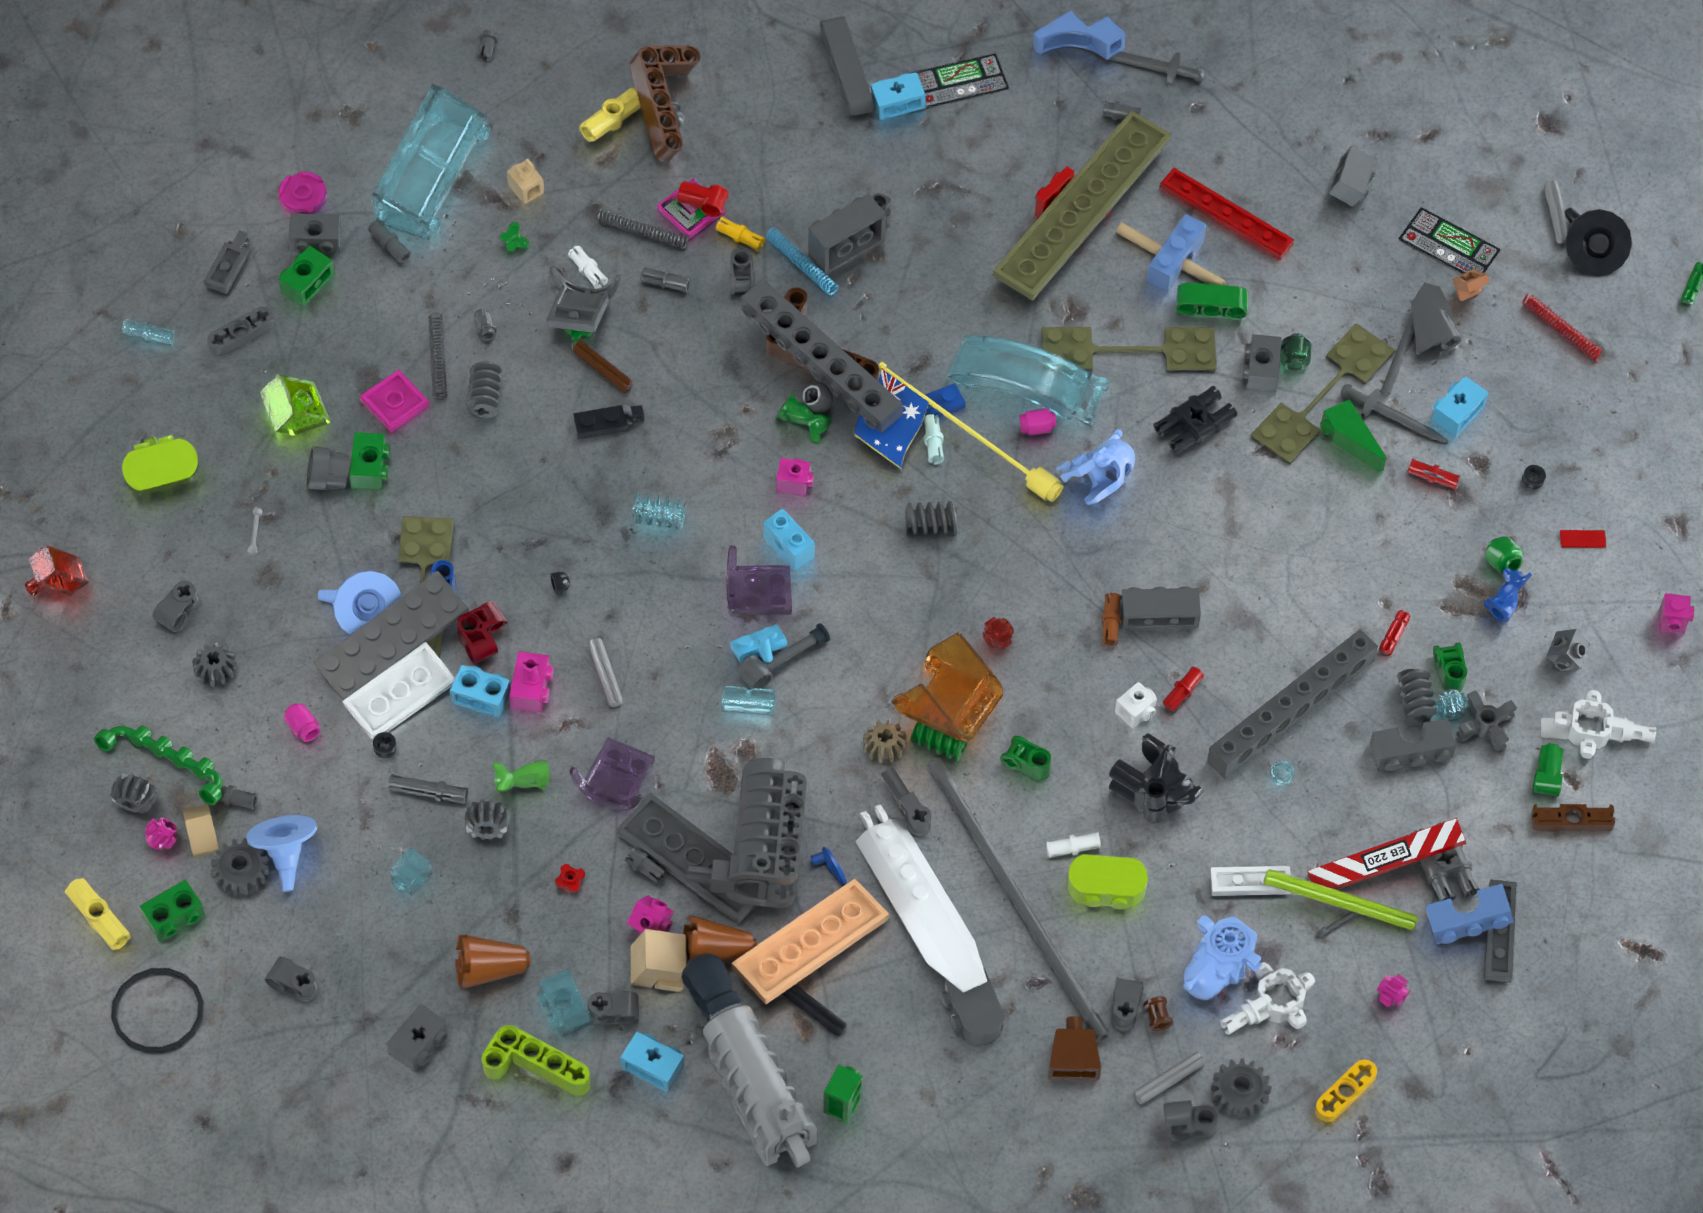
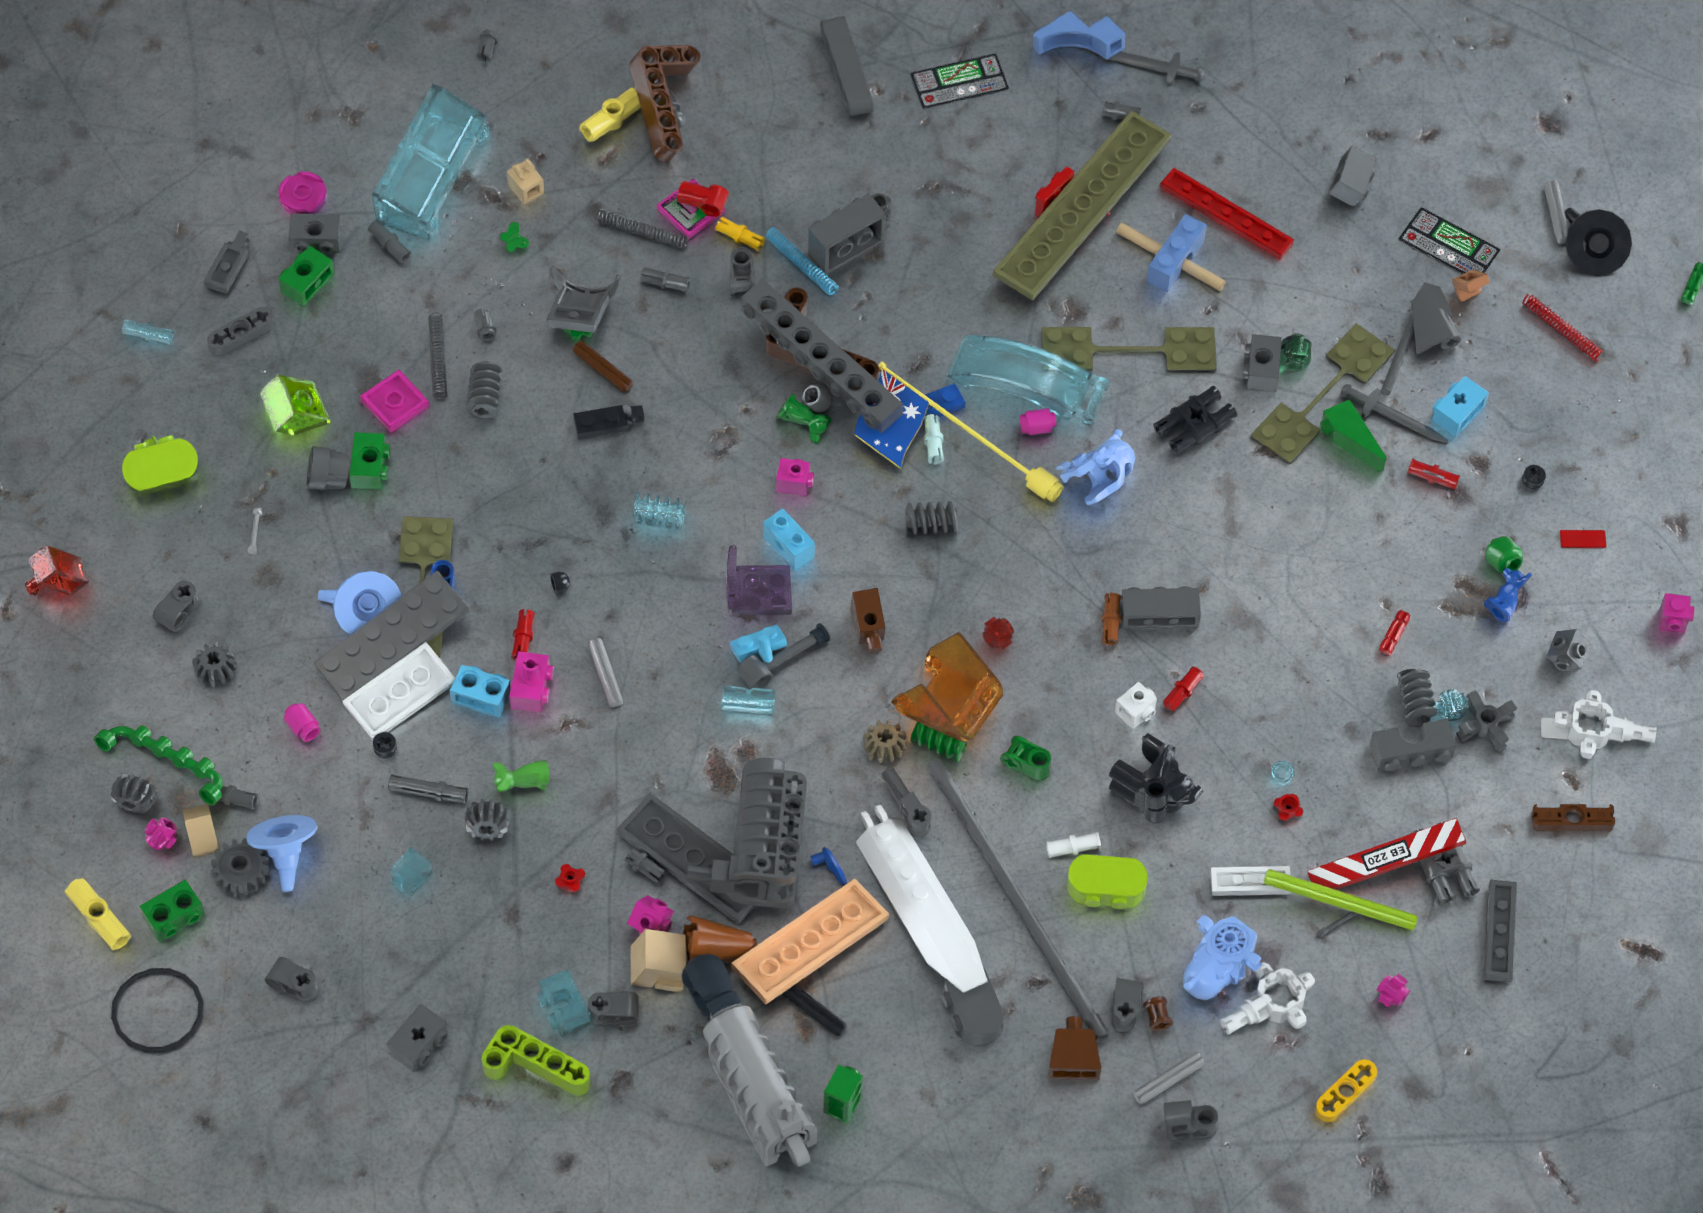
(485, 621): dark red piece -> none
(488, 960): dark orange cone -> none
(523, 633): none -> red pin
(587, 267): white pin -> none
(615, 776): clear purple piece -> none
(660, 1071): medium azure brick -> none
(868, 619): none -> reddish brown torso
(898, 95): medium azure brick -> none
(1212, 300): green beam -> none
(1242, 1075): dark grey gear -> none
(1288, 800): none -> red plate
(1292, 703): dark grey brick -> none
(1451, 663): green piece -> none
(1490, 913): medium blue arch -> none
(1548, 775): green piece -> none

